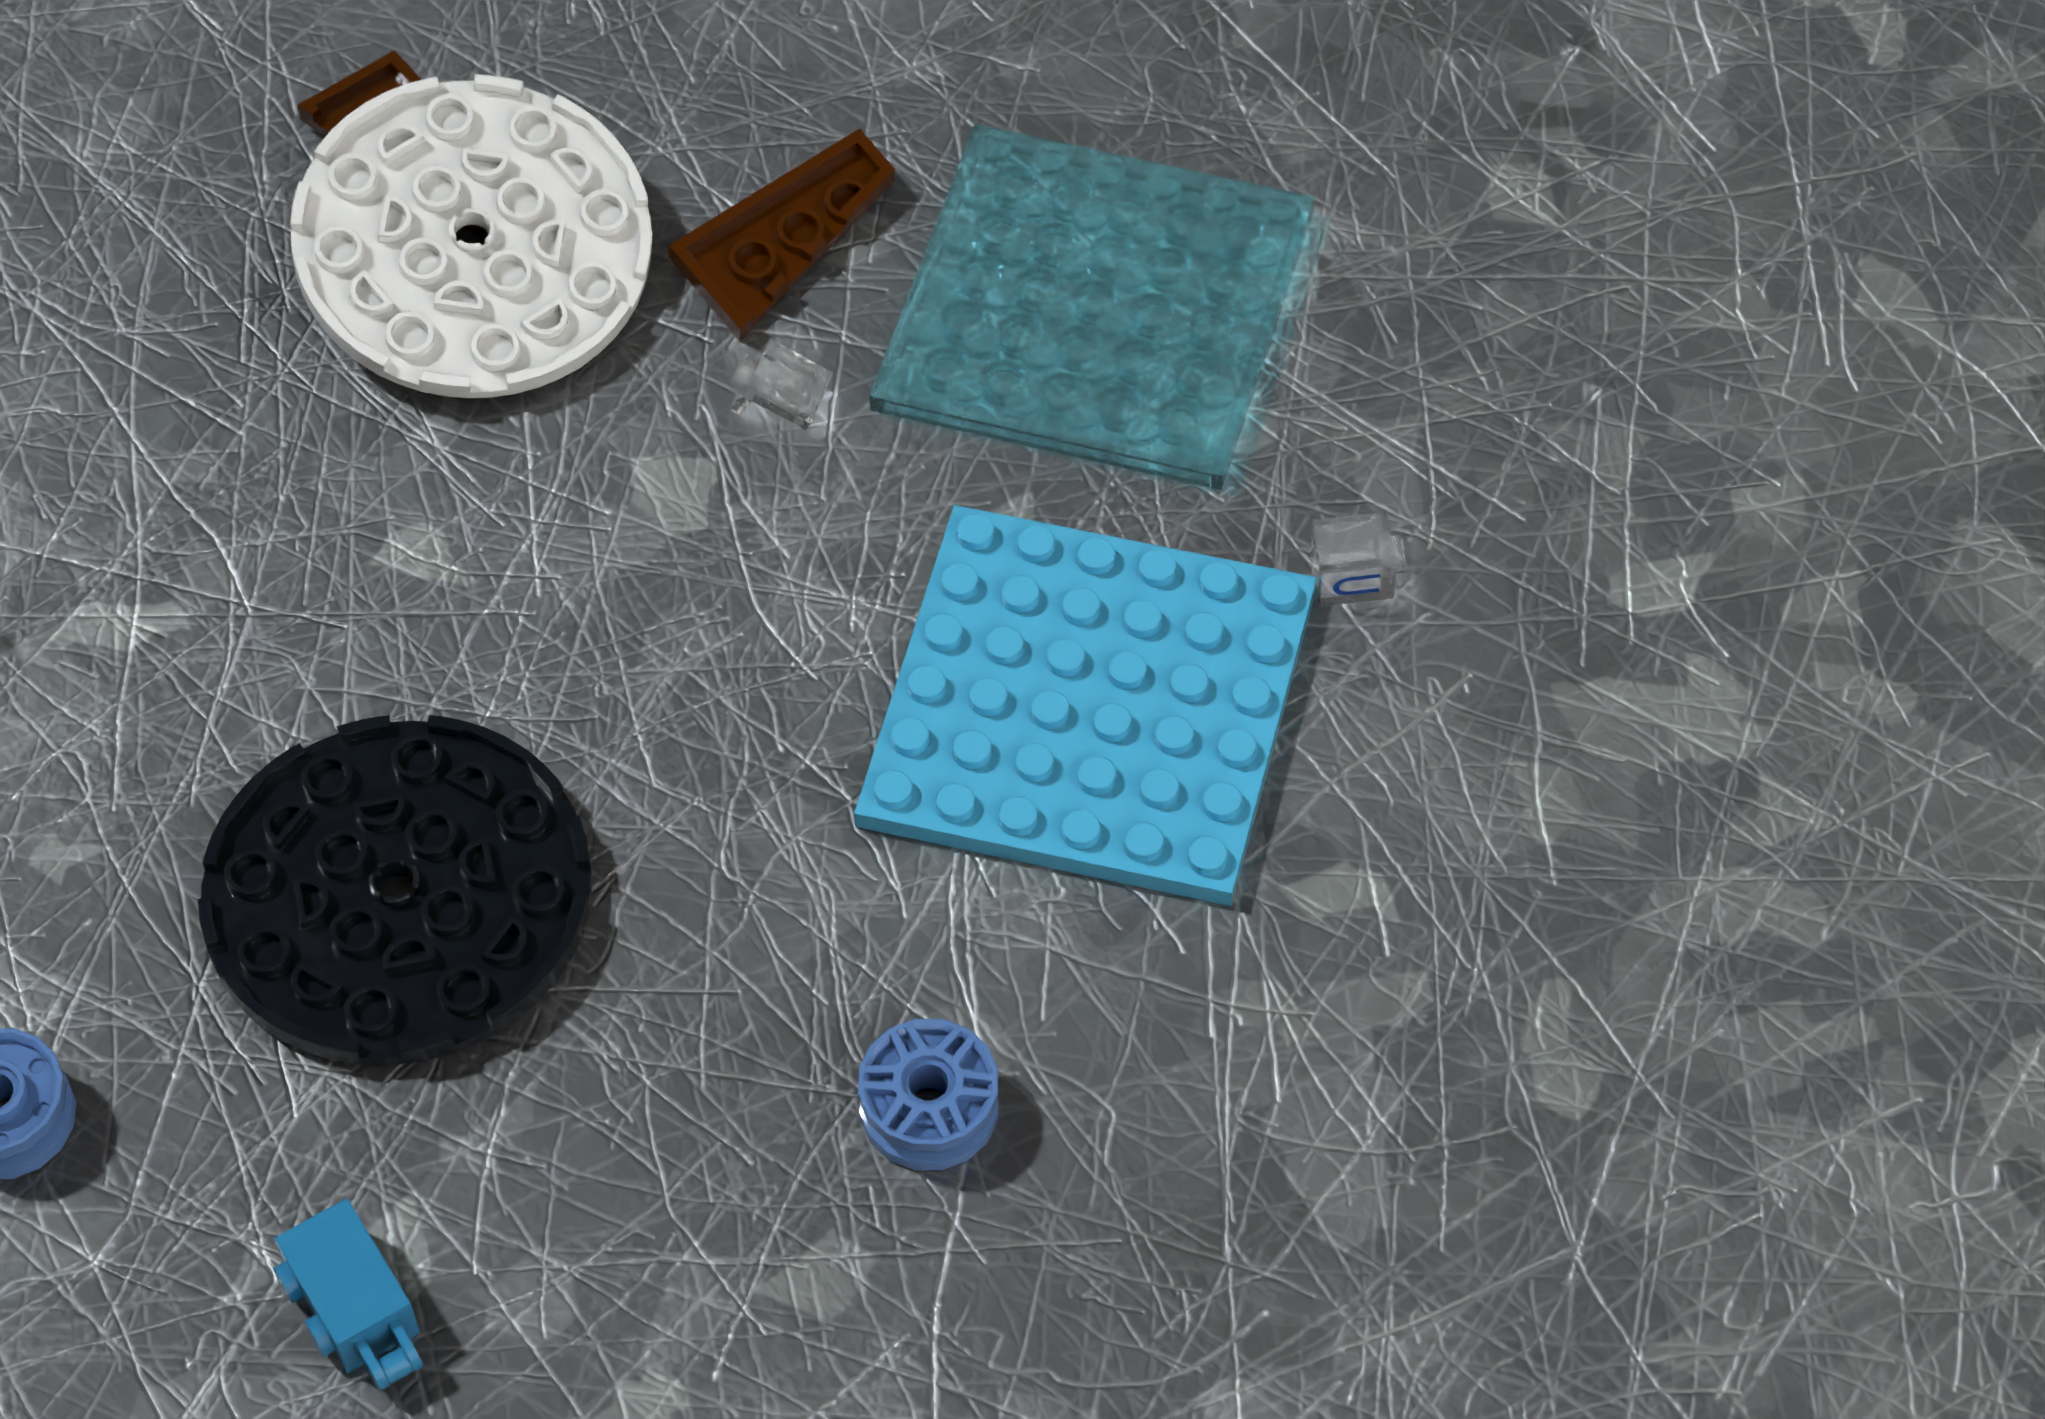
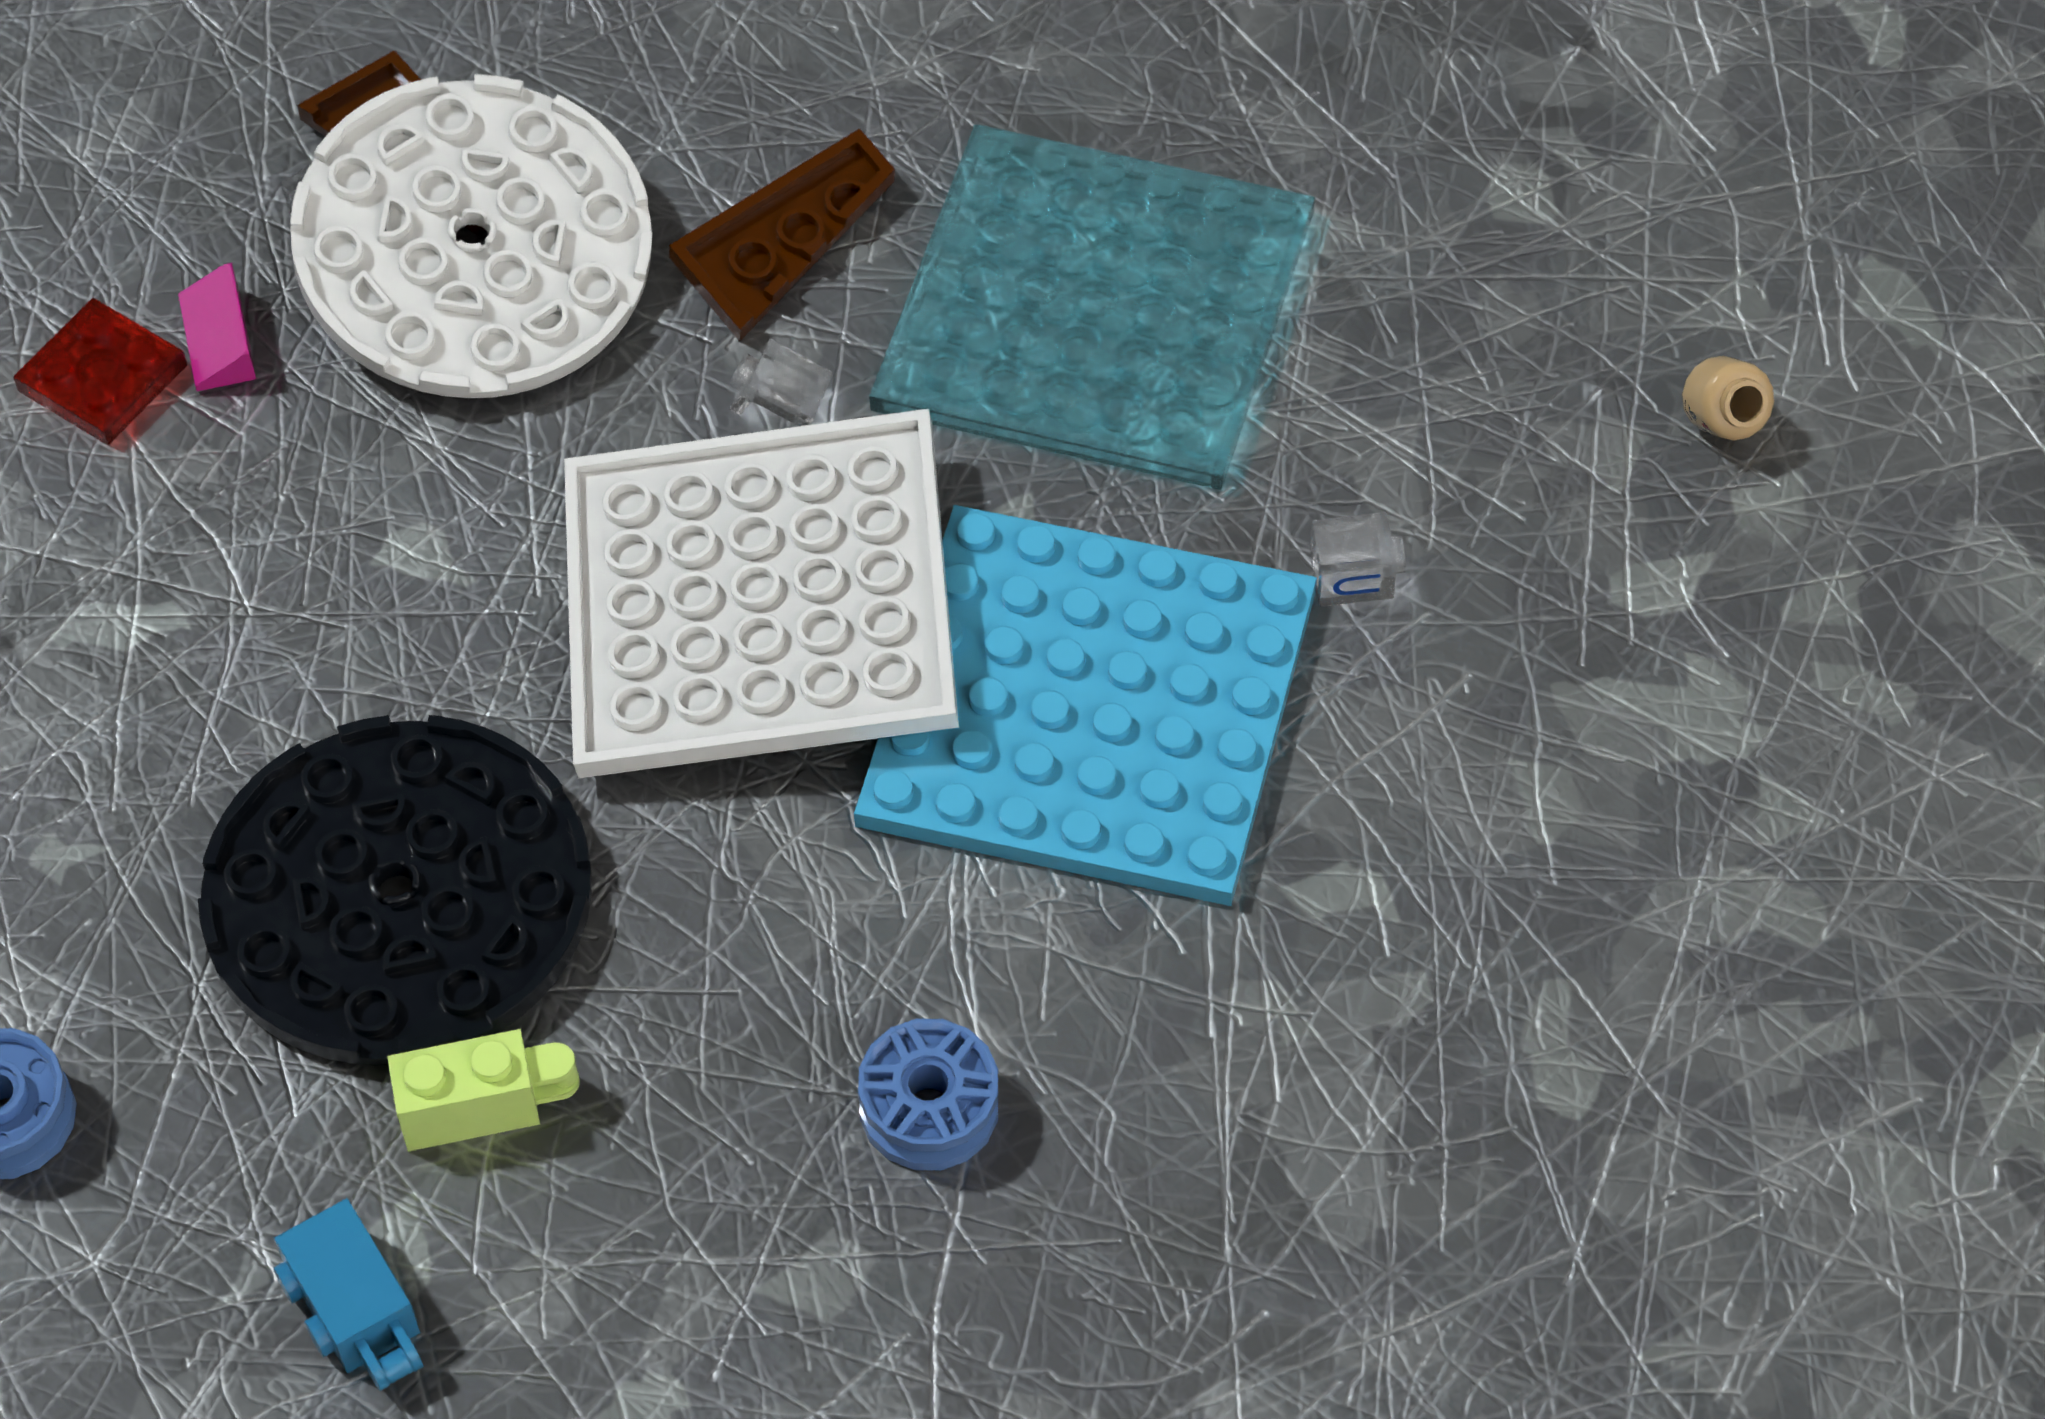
(100, 371): none -> clear red plate
(216, 330): none -> dark pink slope
(477, 1087): none -> yellowish green brick
(757, 594): none -> white plate
(1728, 398): none -> tan head

